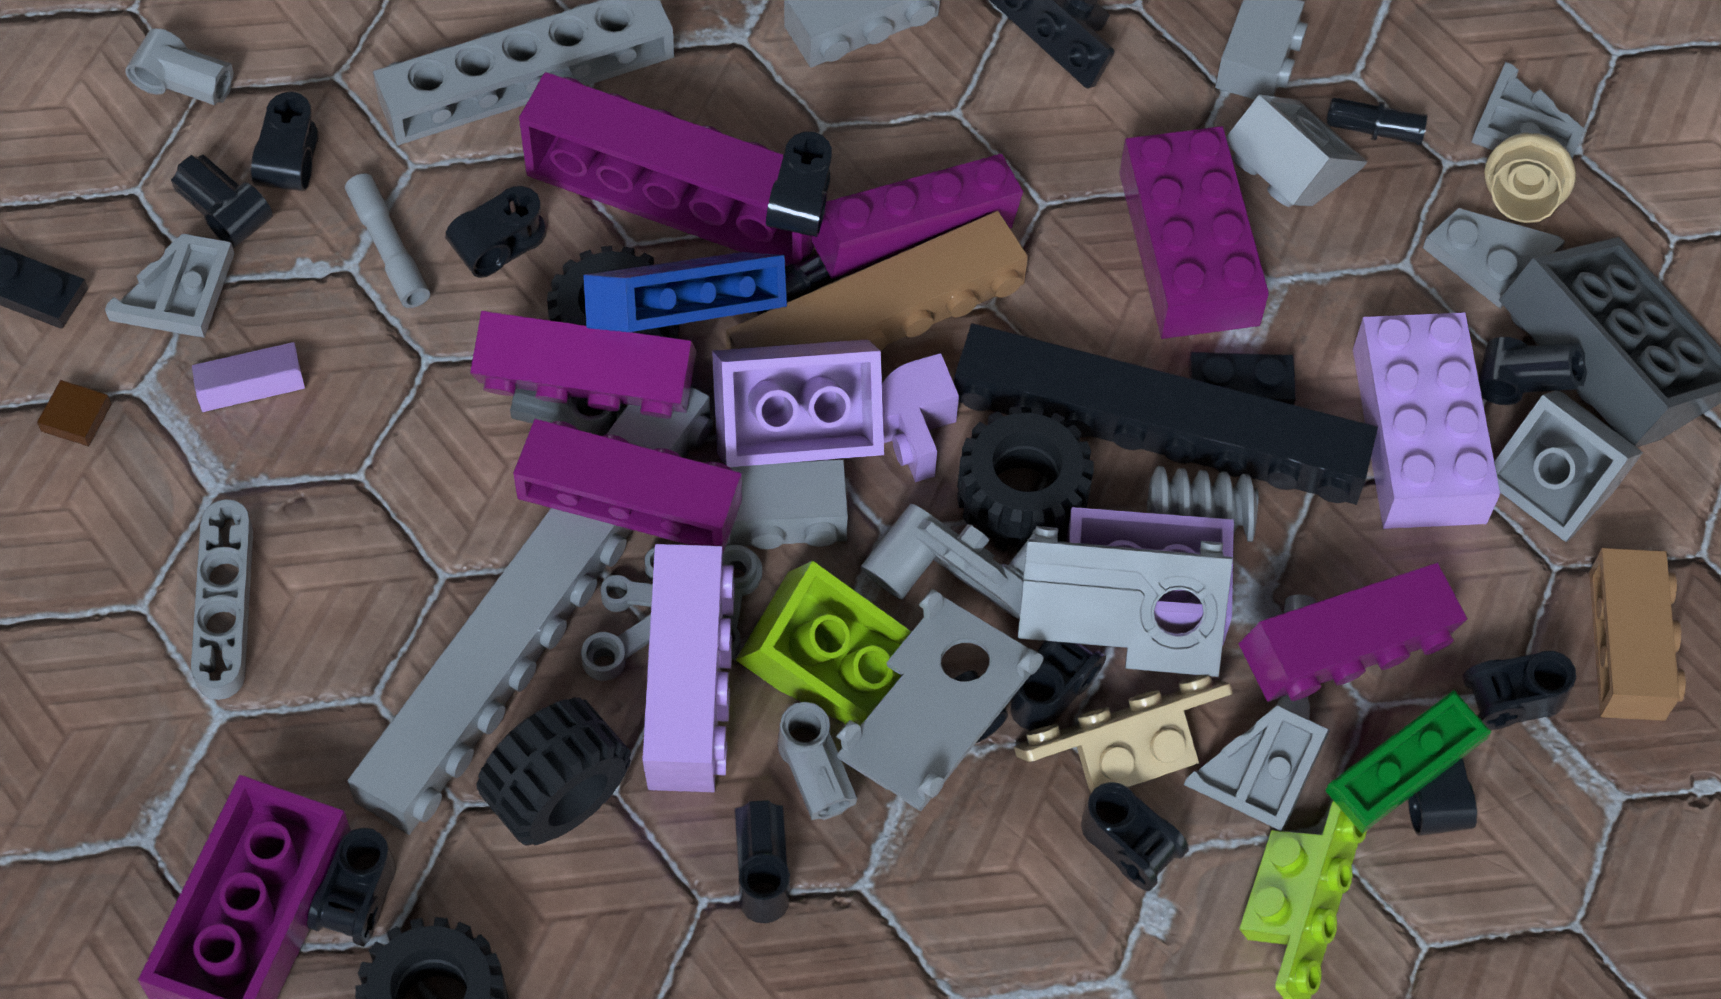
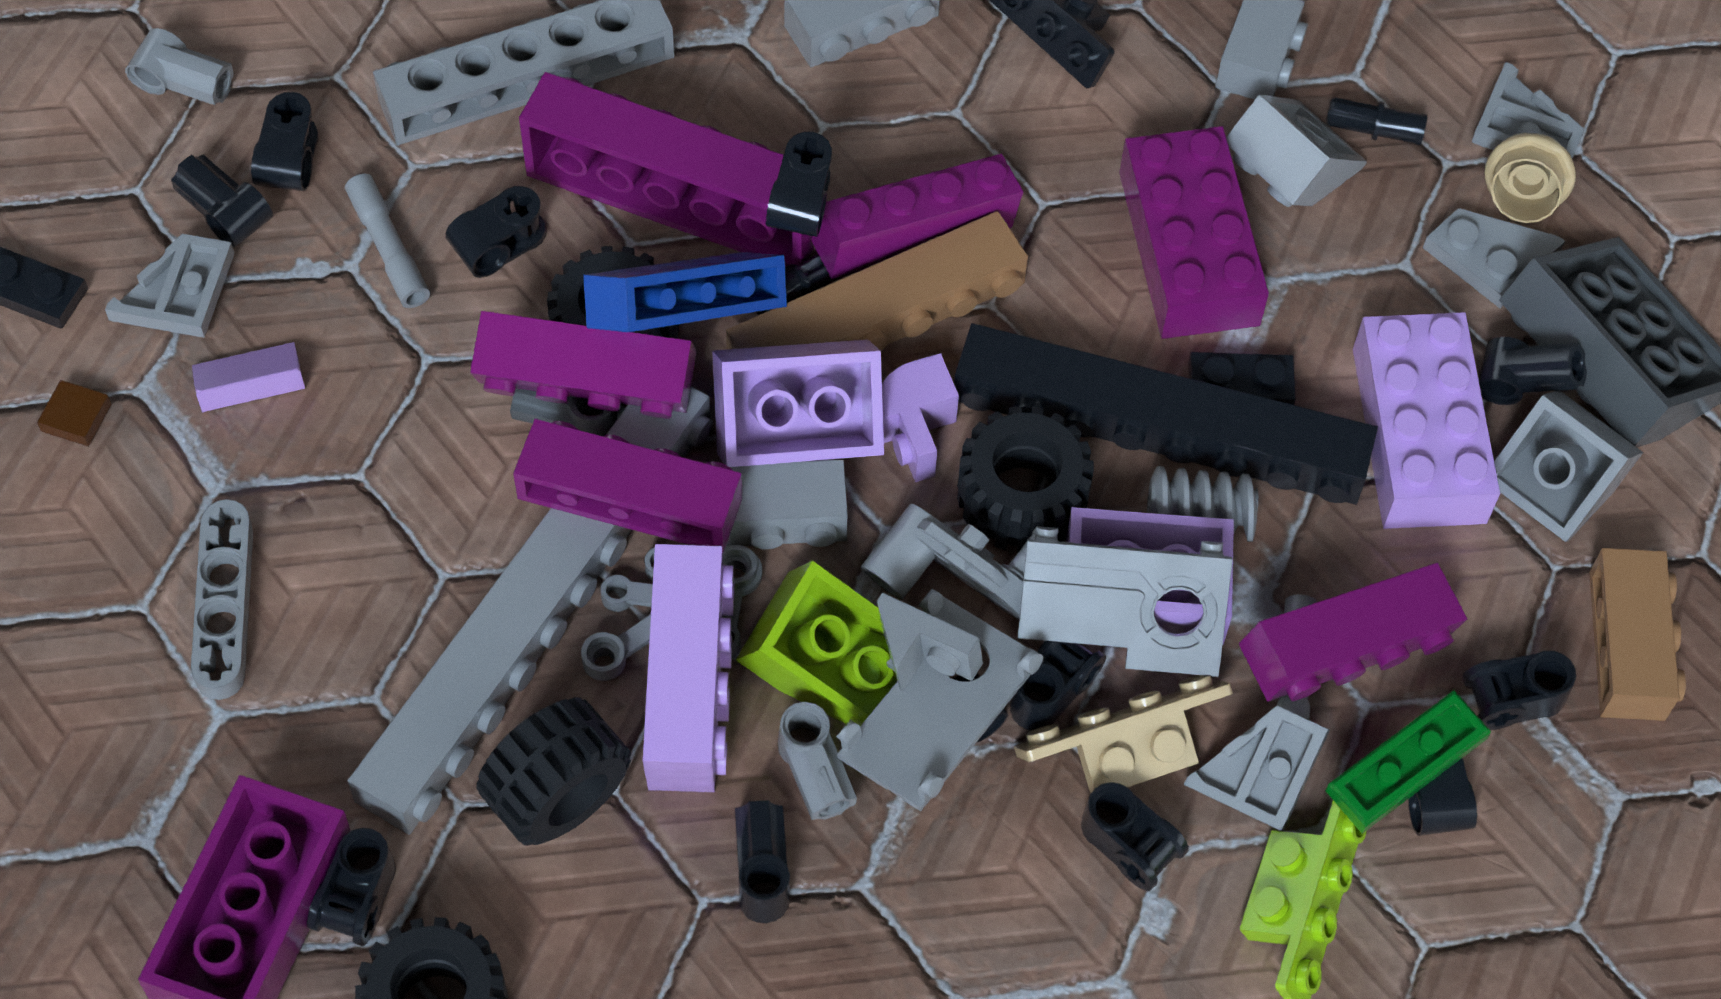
(920, 636): none -> light grey slope

